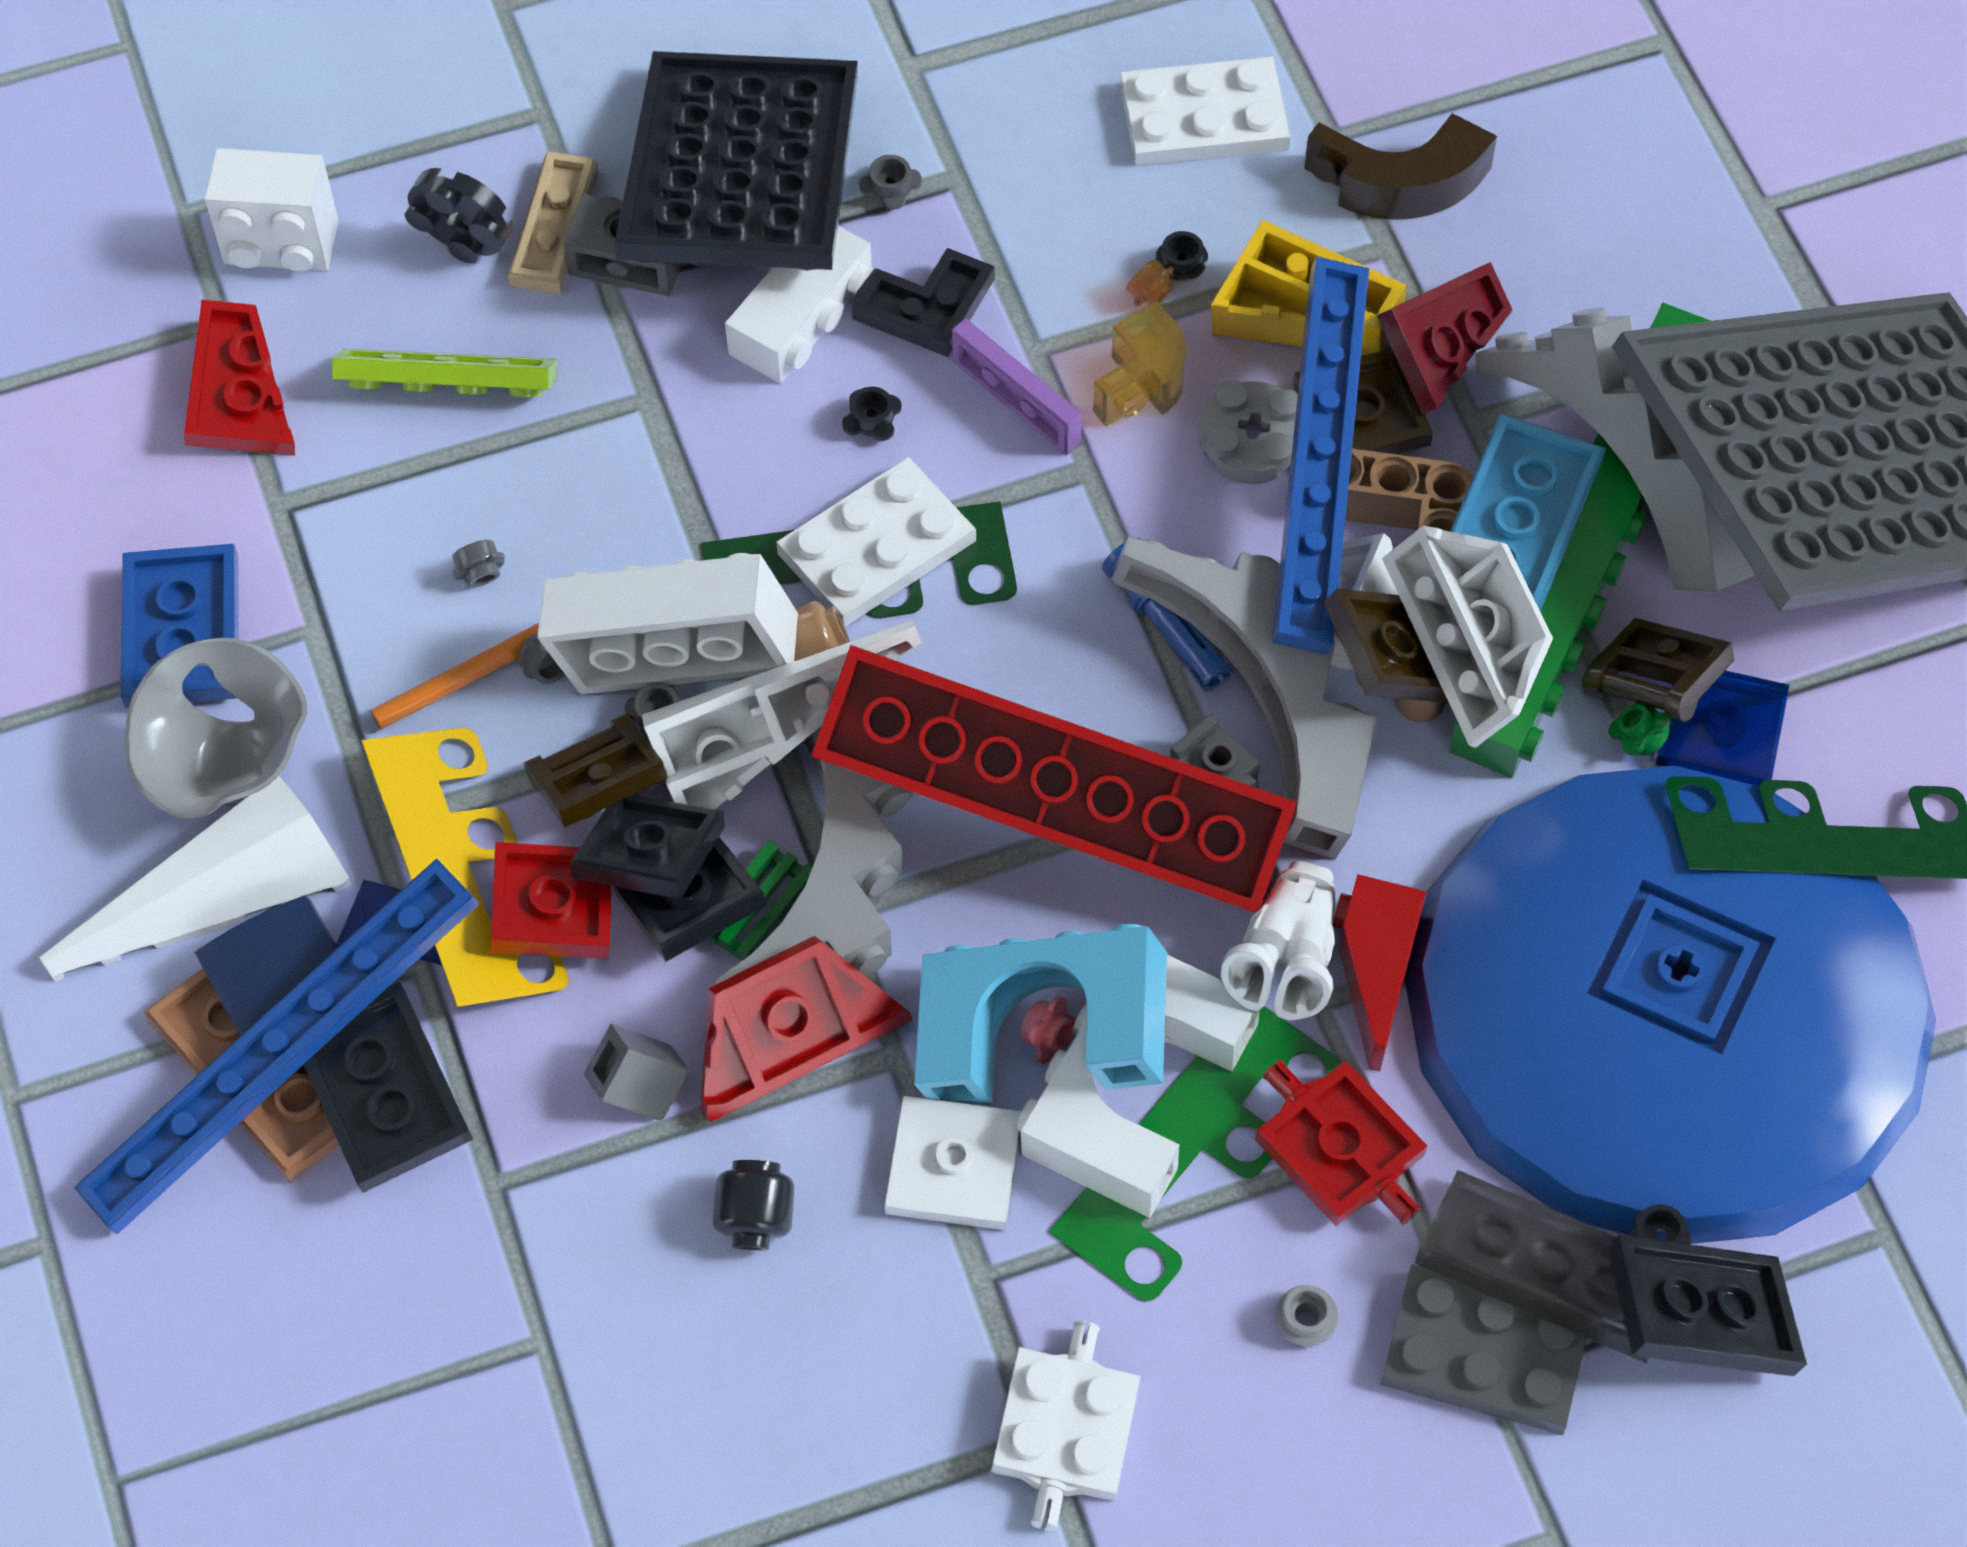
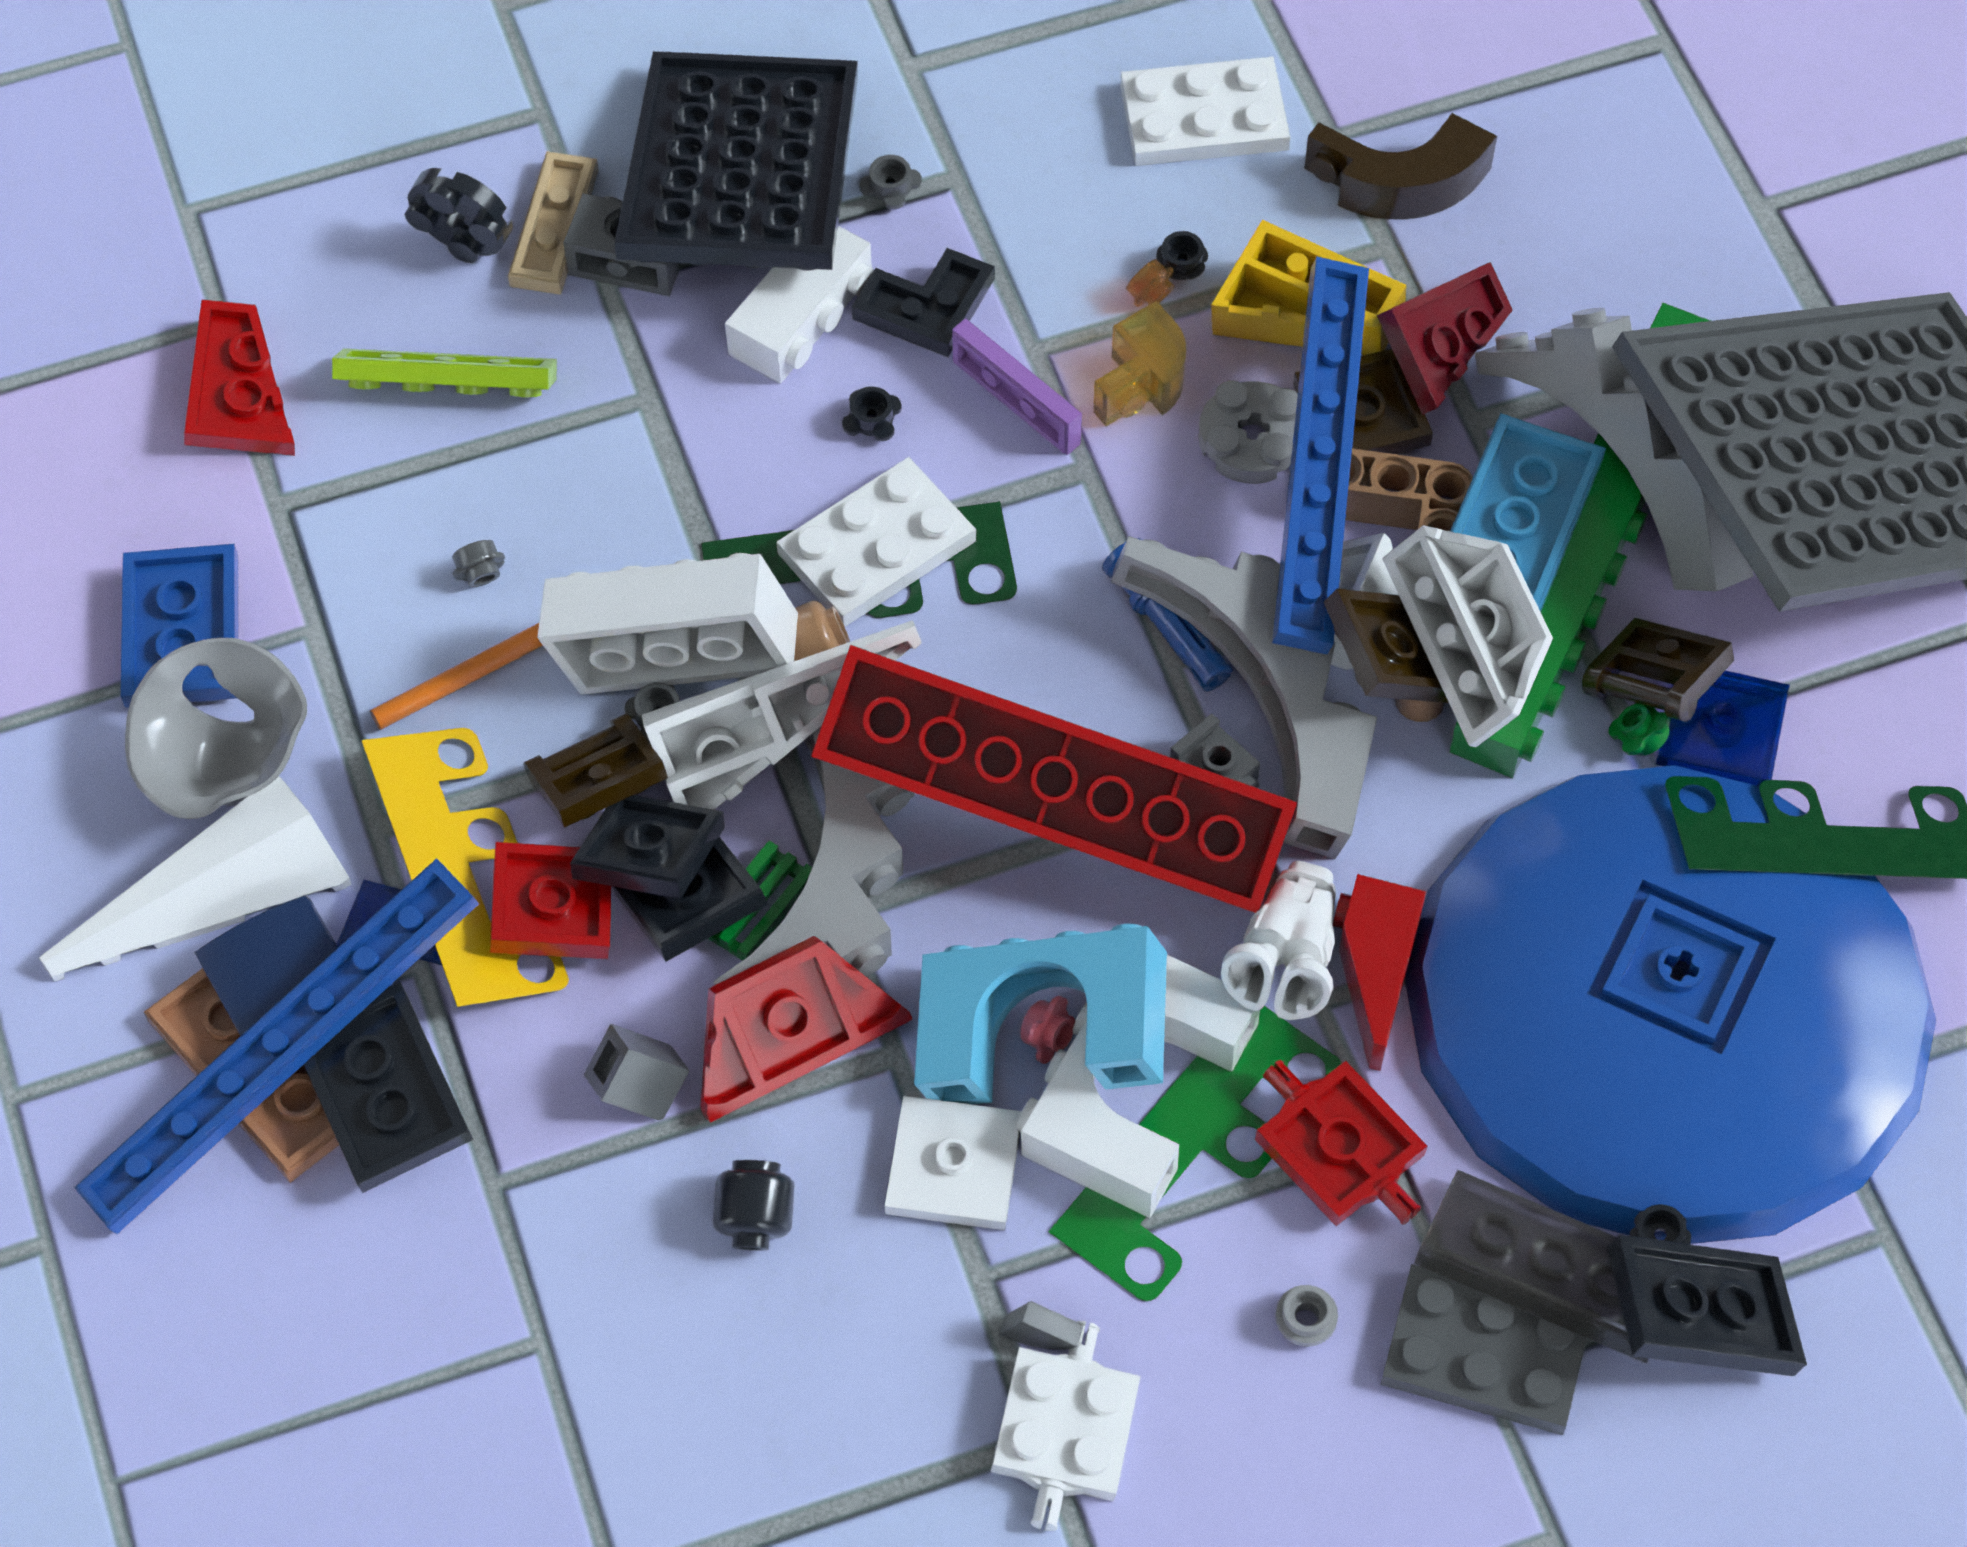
(272, 209): white brick -> none
(538, 662): dark grey plate -> none
(1040, 1328): none -> dark grey tile

